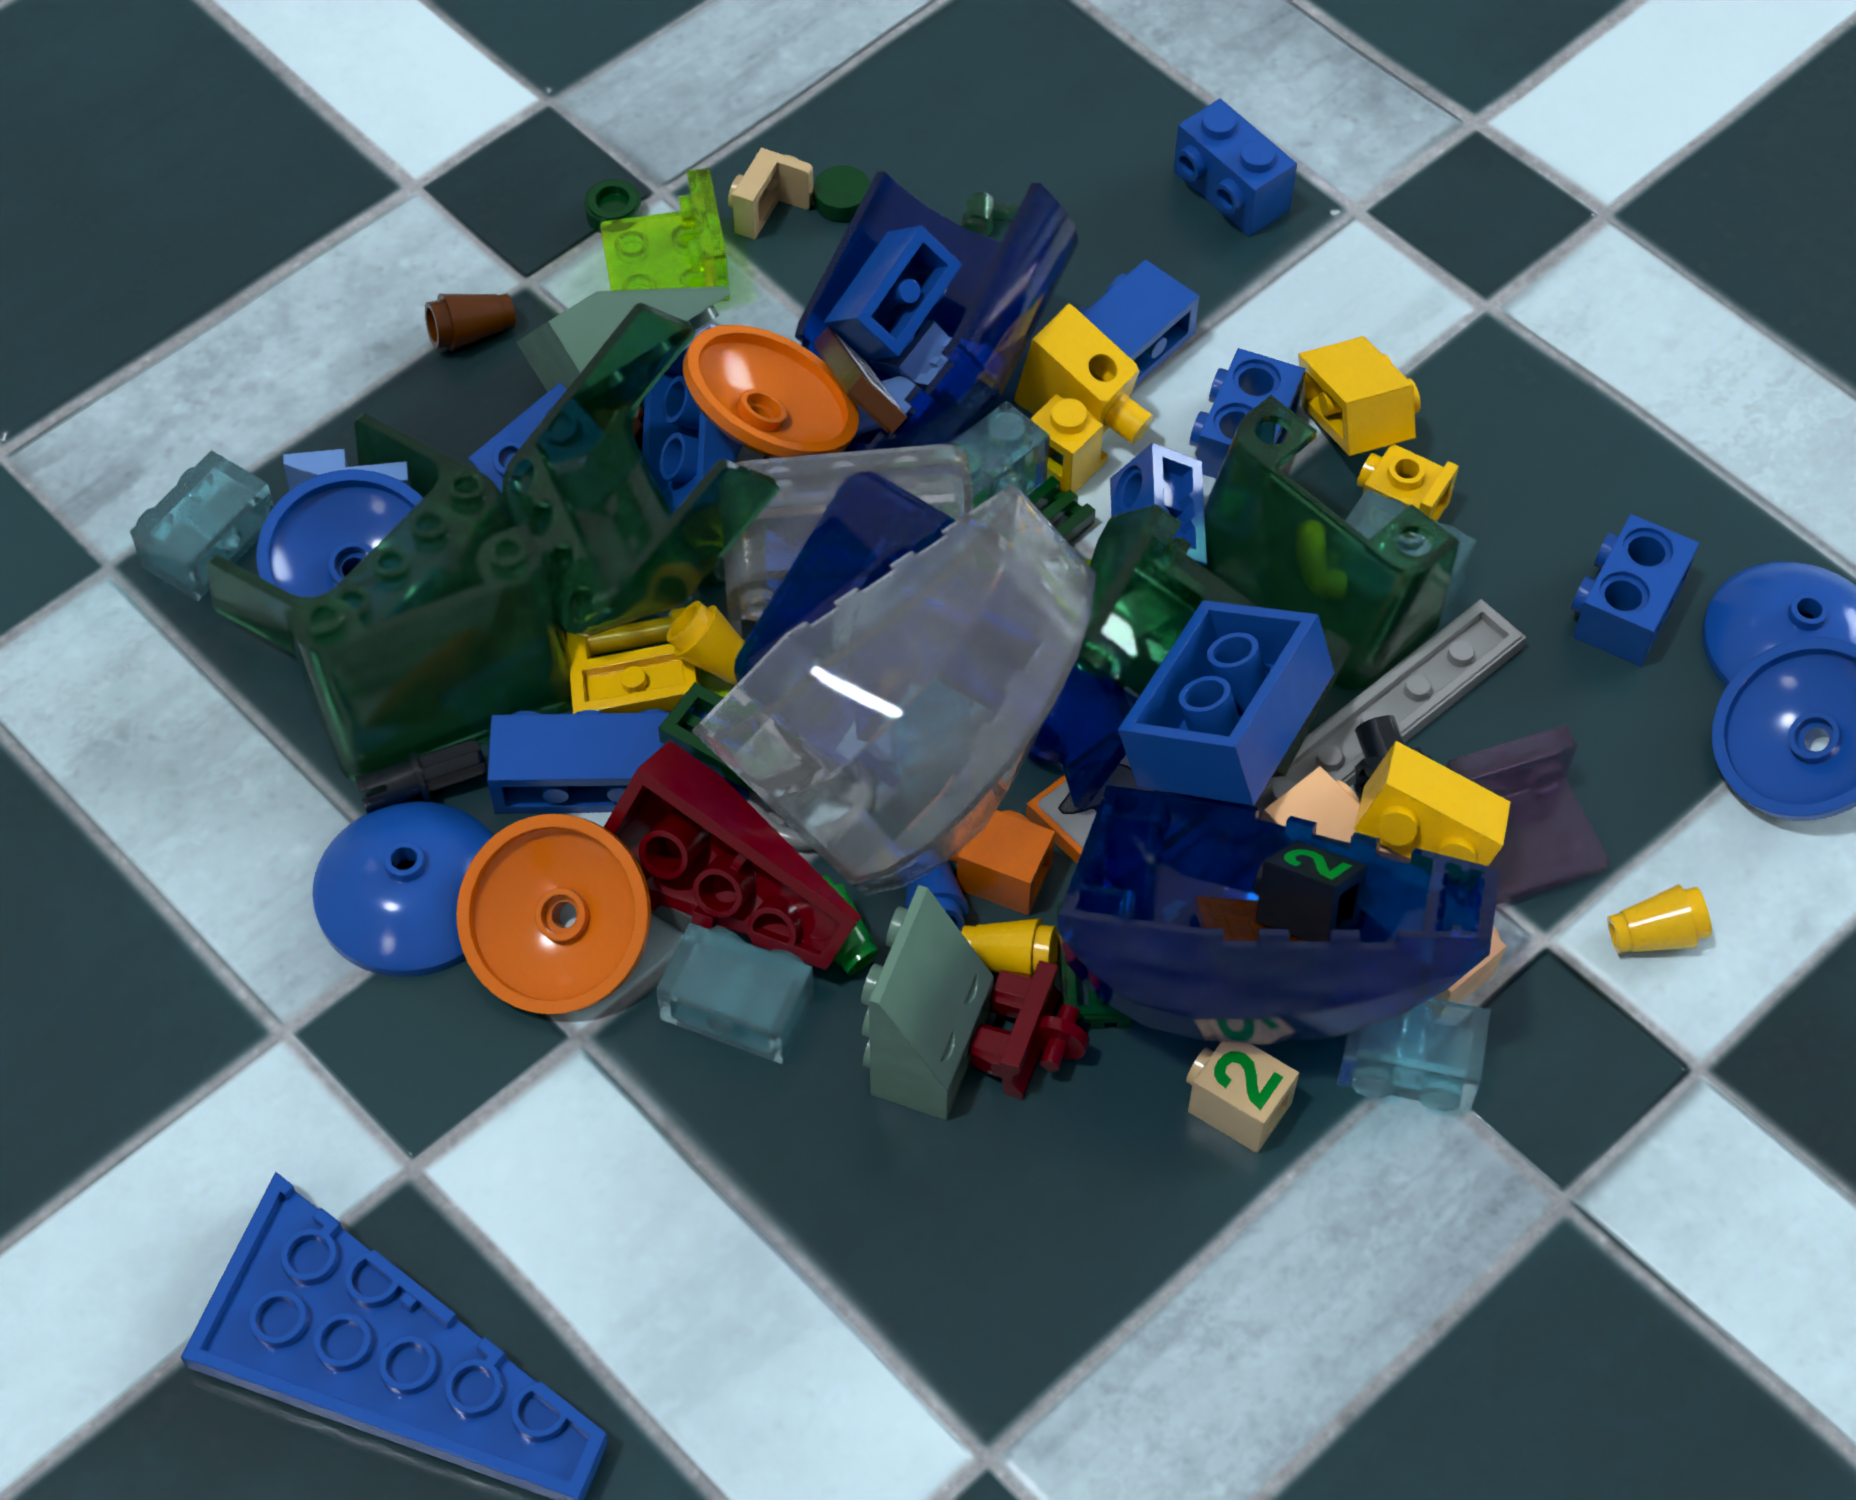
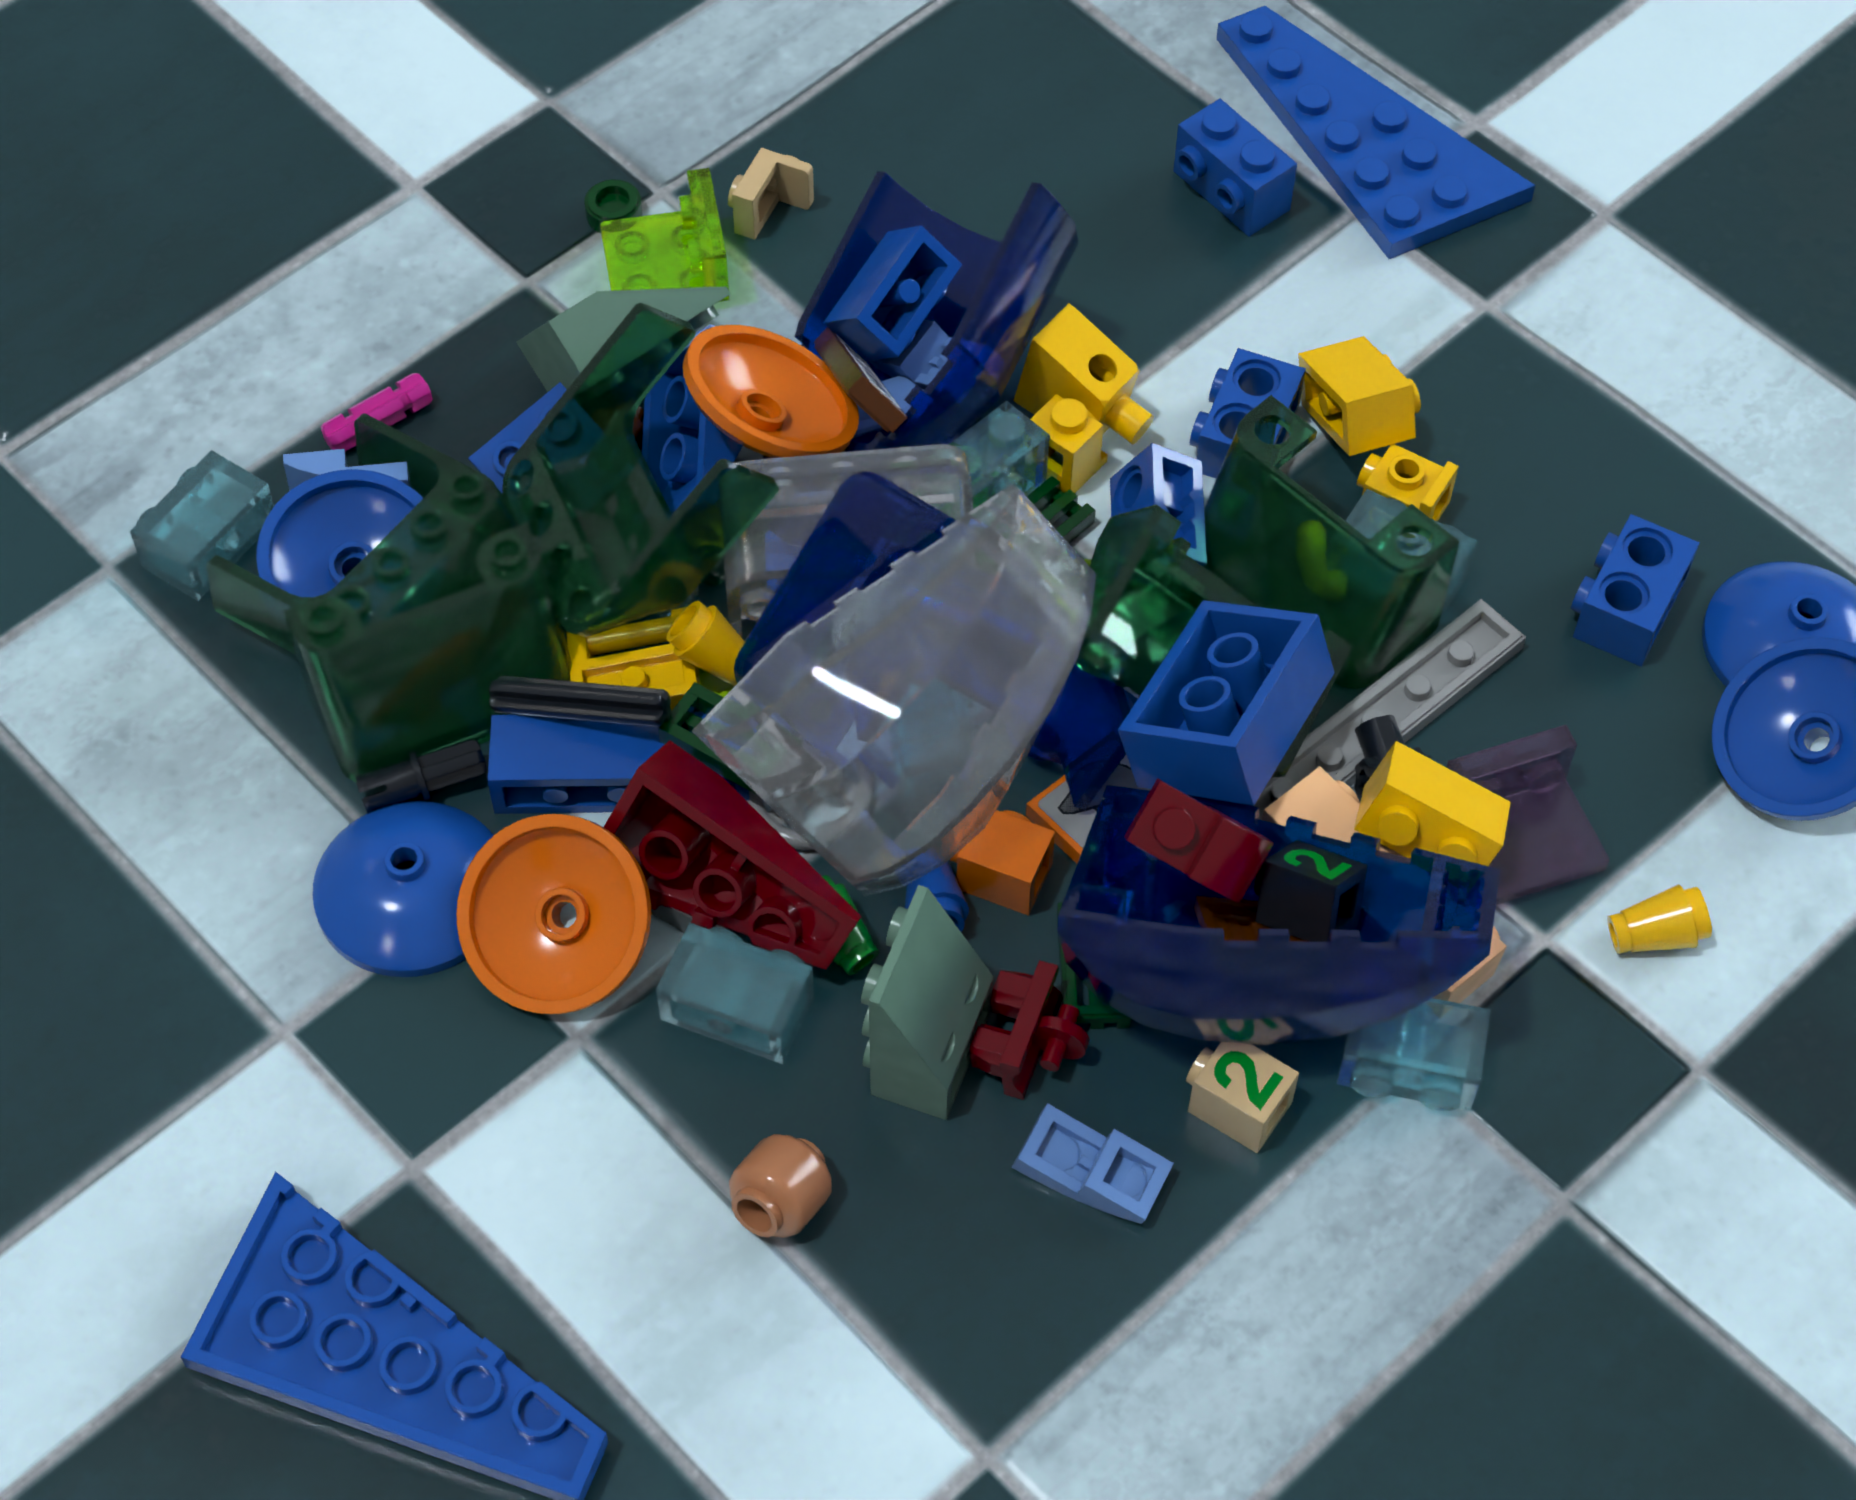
(385, 406): none -> dark pink axle
(467, 318): reddish brown cone -> none
(580, 701): none -> black axle
(780, 1186): none -> nougat head
(840, 192): dark green tile -> none
(983, 211): clear green hand -> none
(1014, 944): yellow cone -> none
(1090, 1168): none -> medium blue slope
(1146, 315): blue brick -> none
(1198, 841): none -> dark red brick
(1378, 151): none -> blue wing

